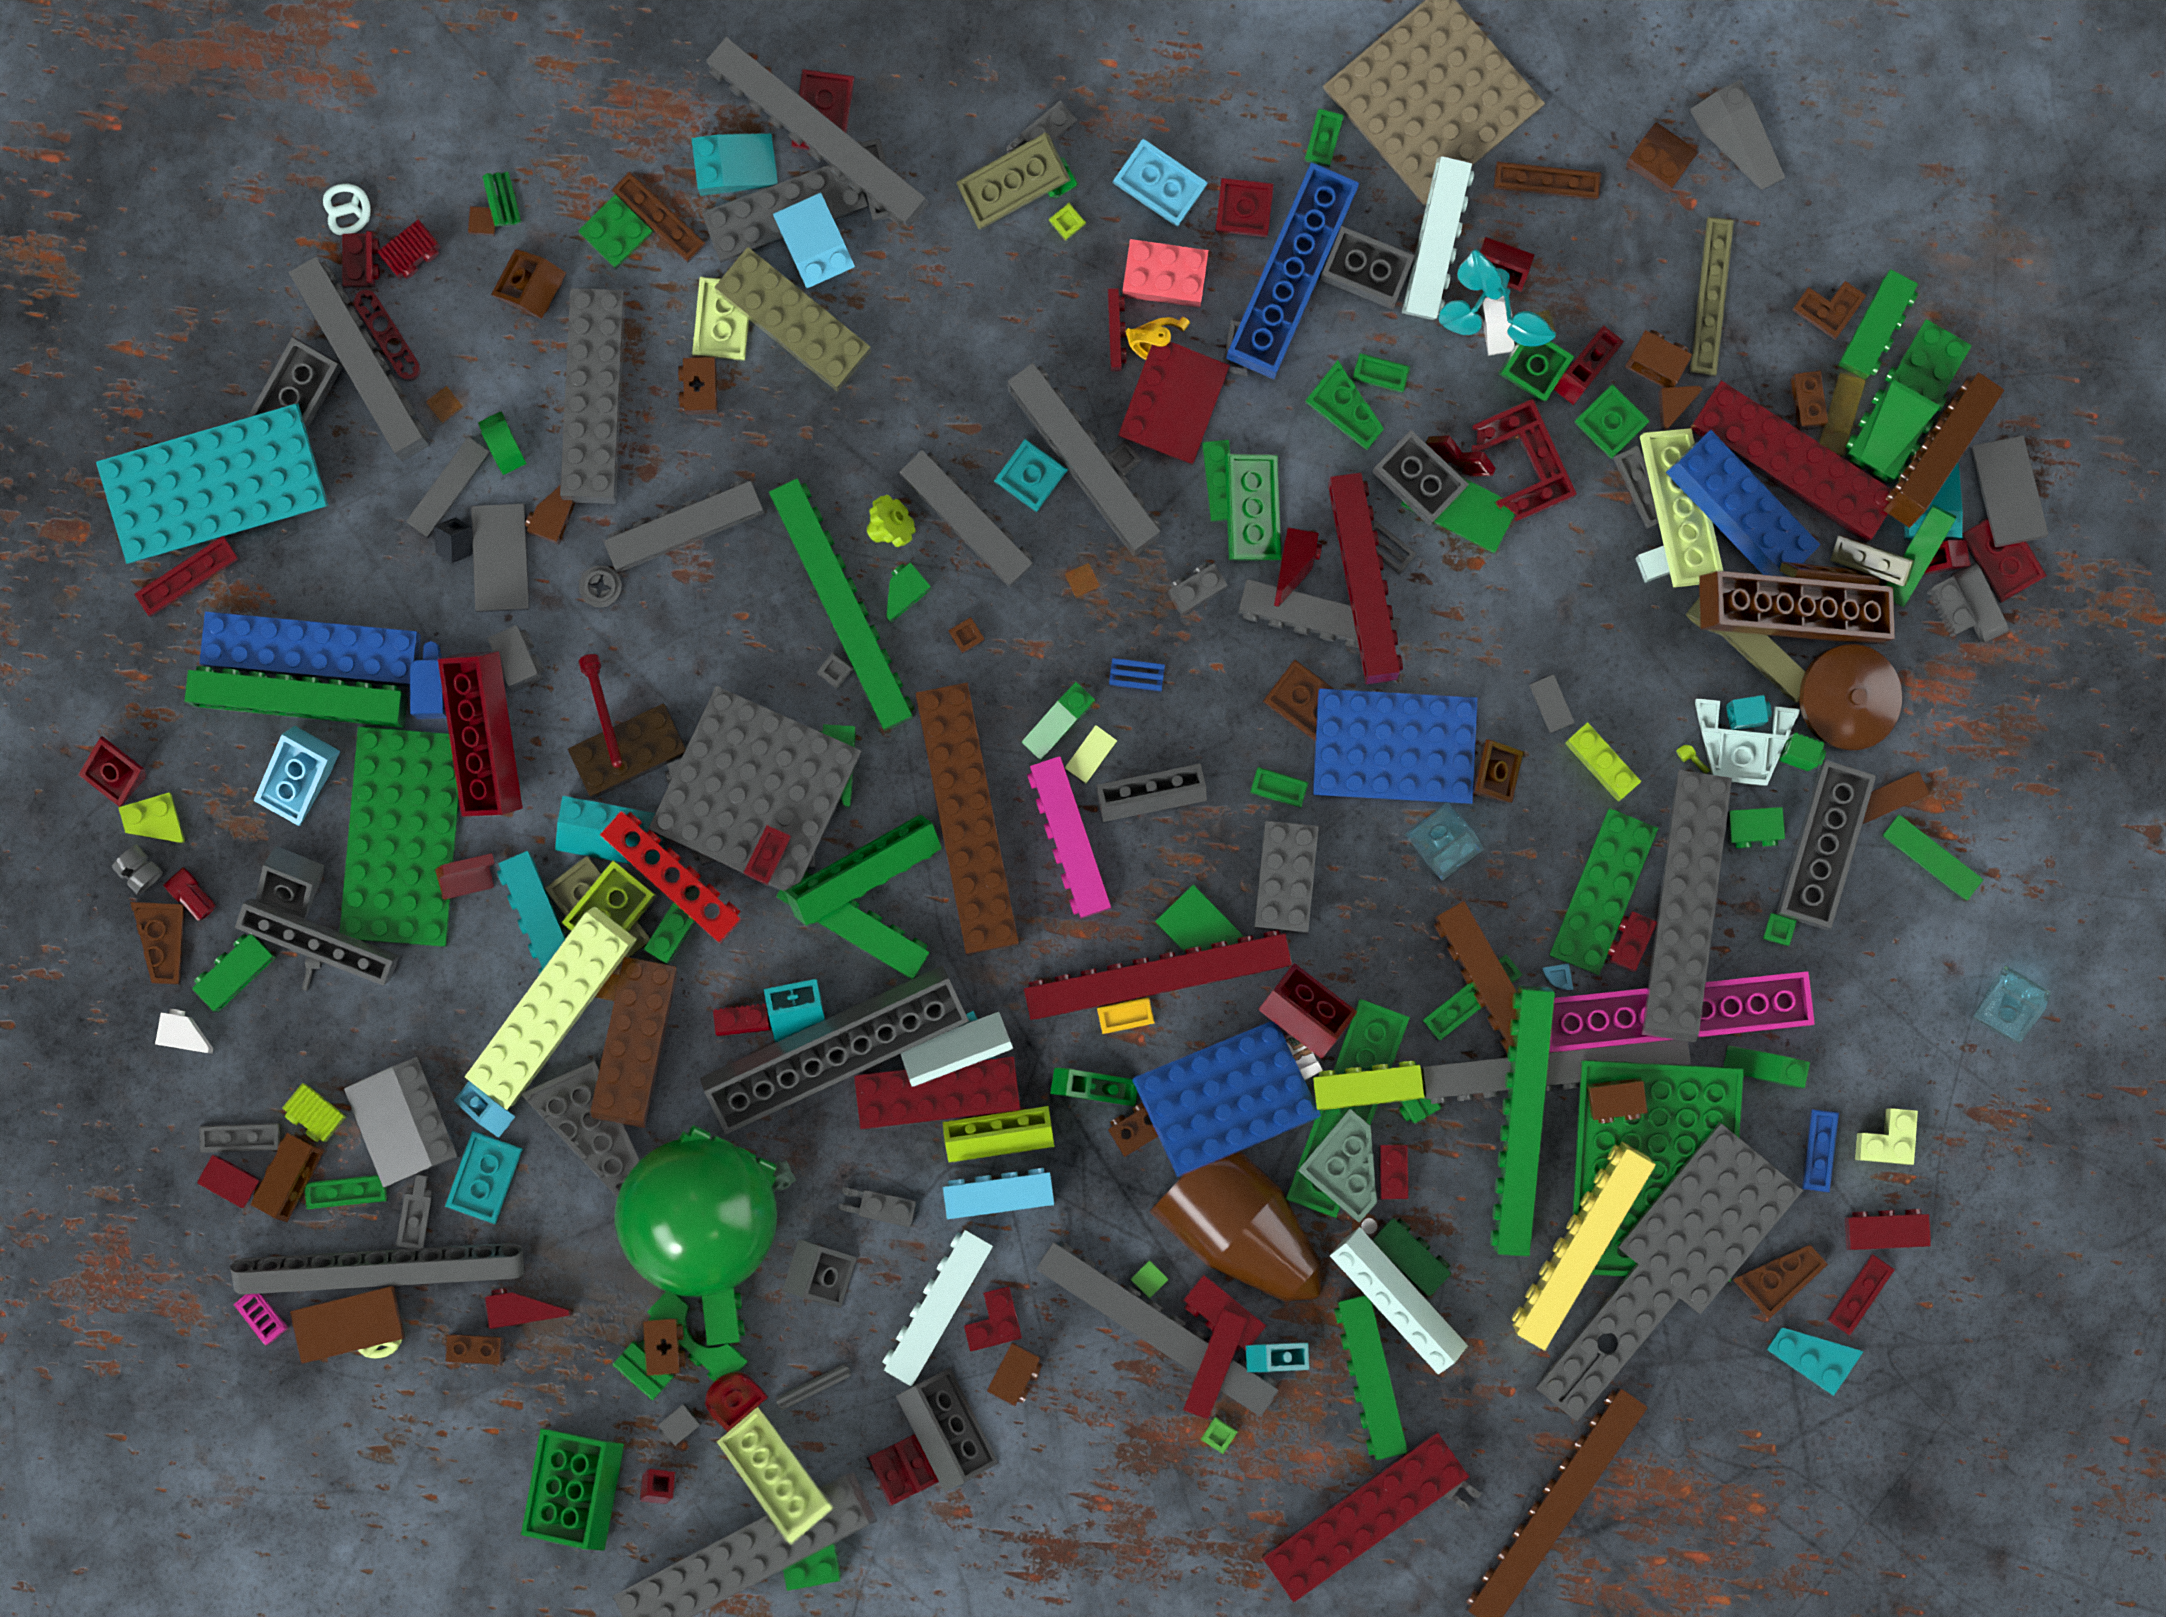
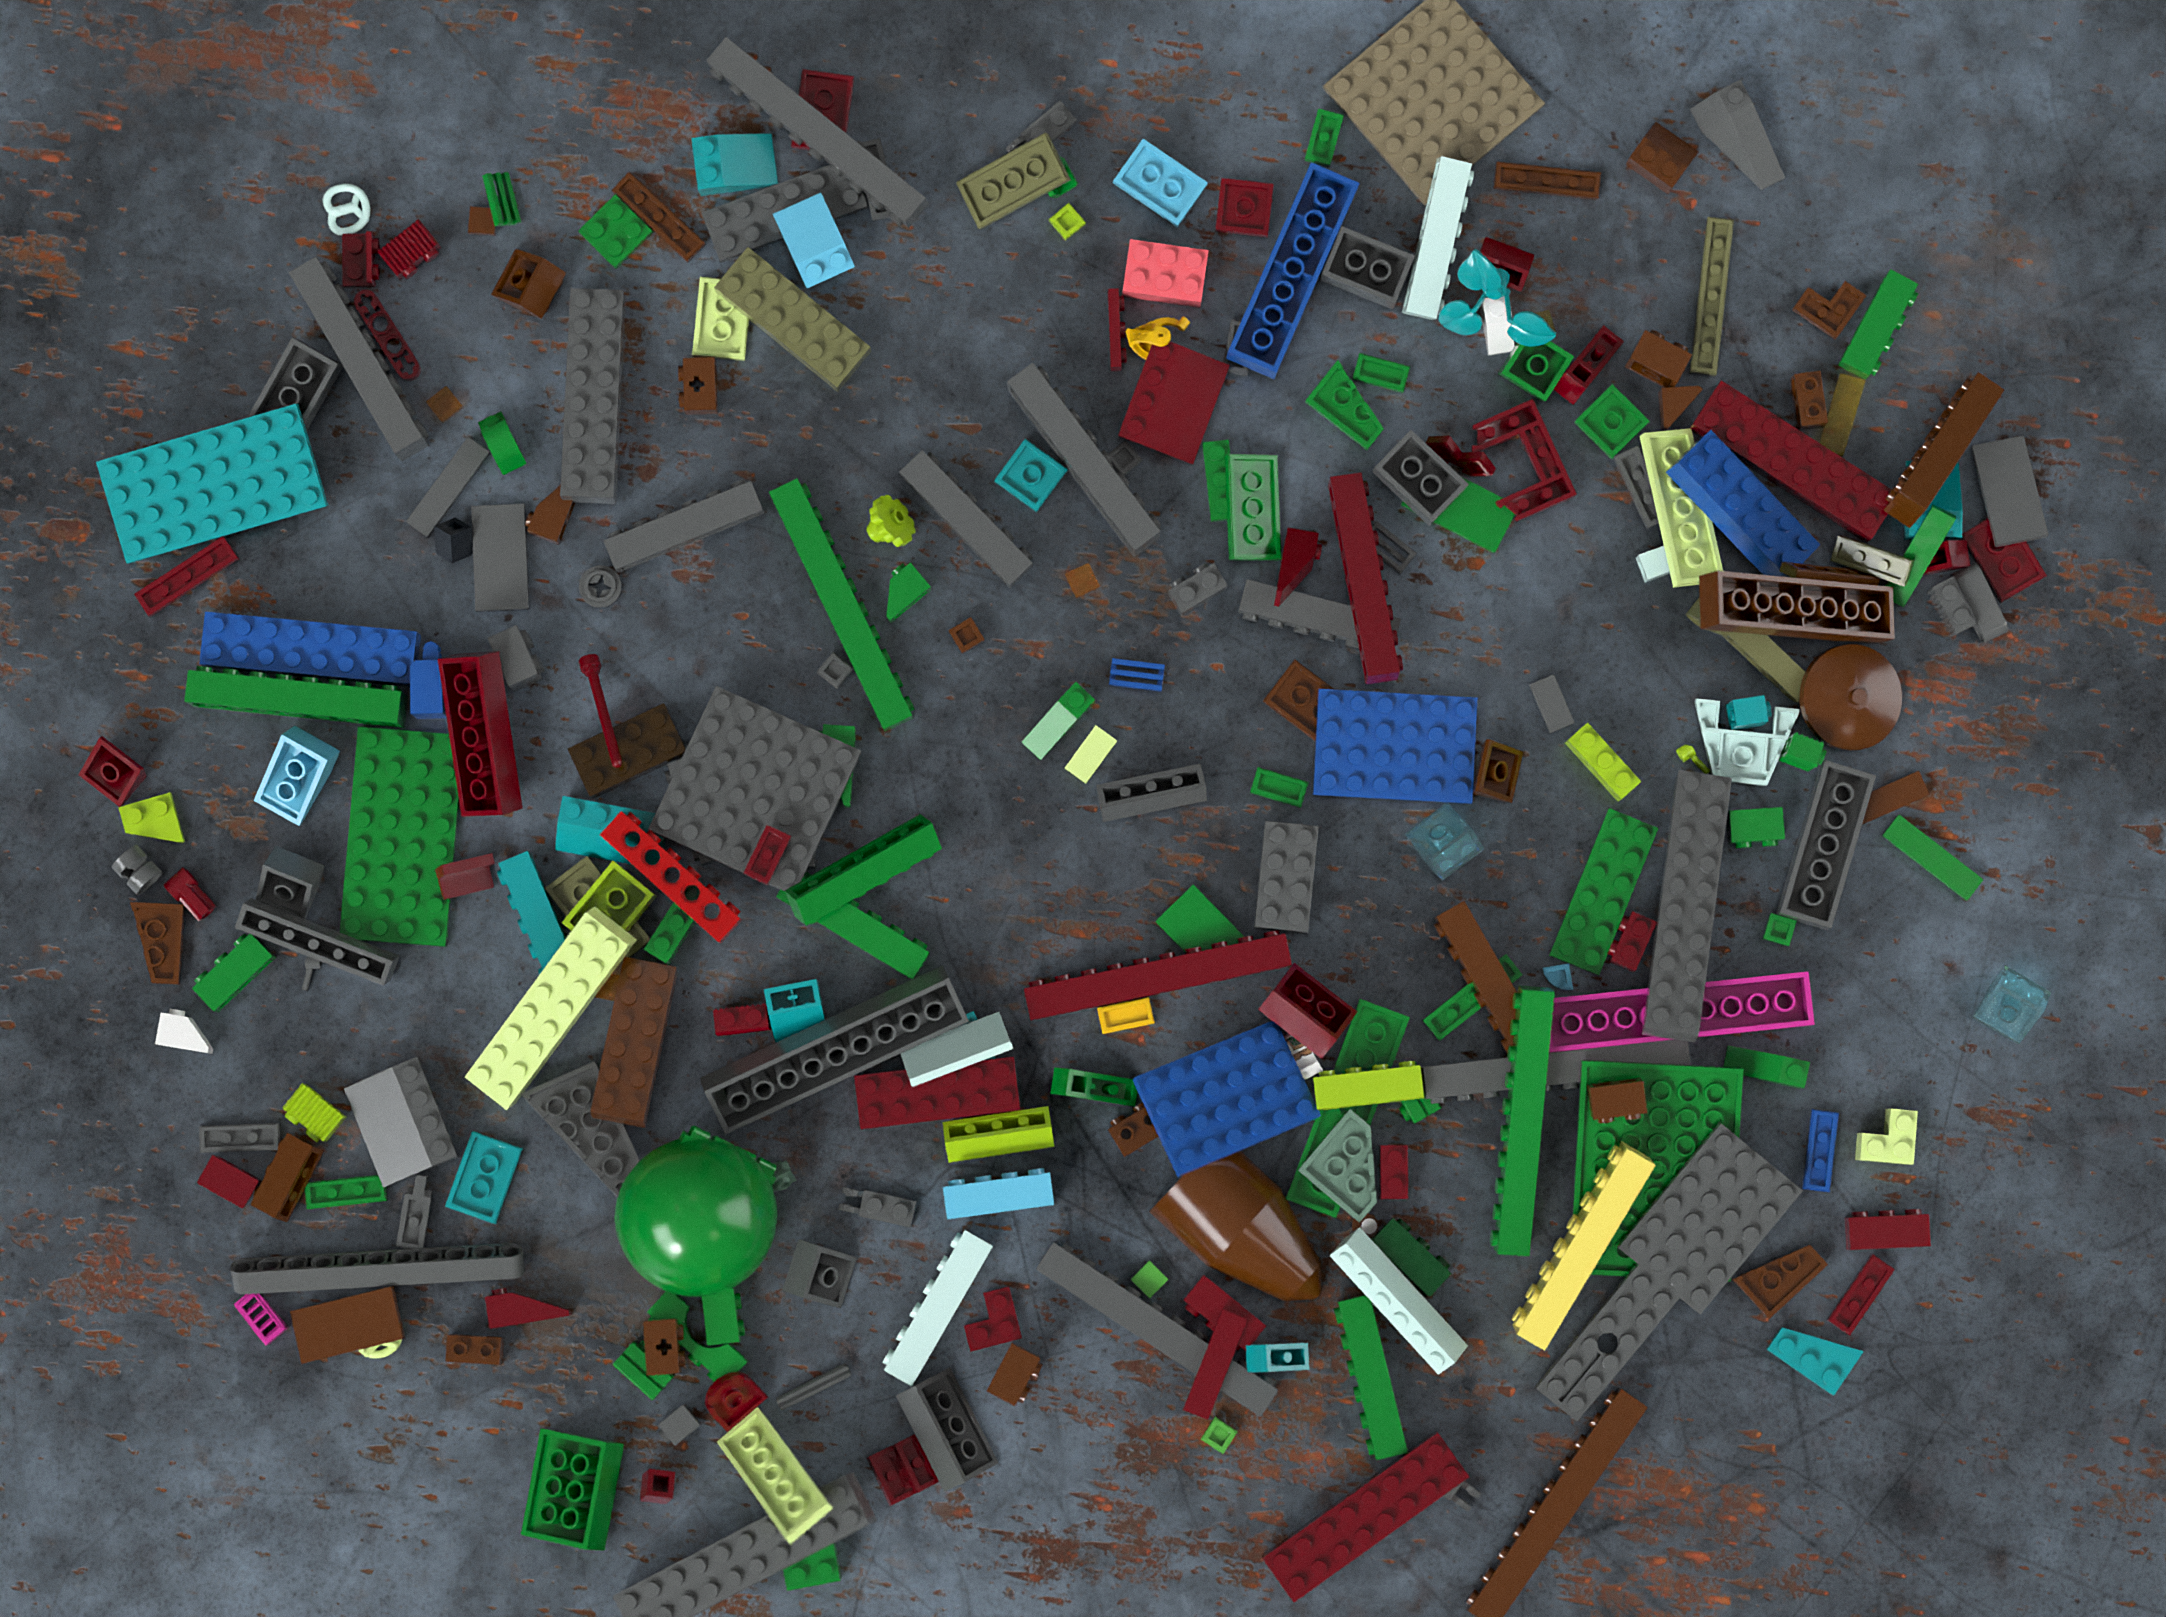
(484, 1109): medium azure slope -> none
(967, 818): reddish brown brick -> none
(1070, 838): dark pink brick -> none
(1907, 403): green wedge -> none

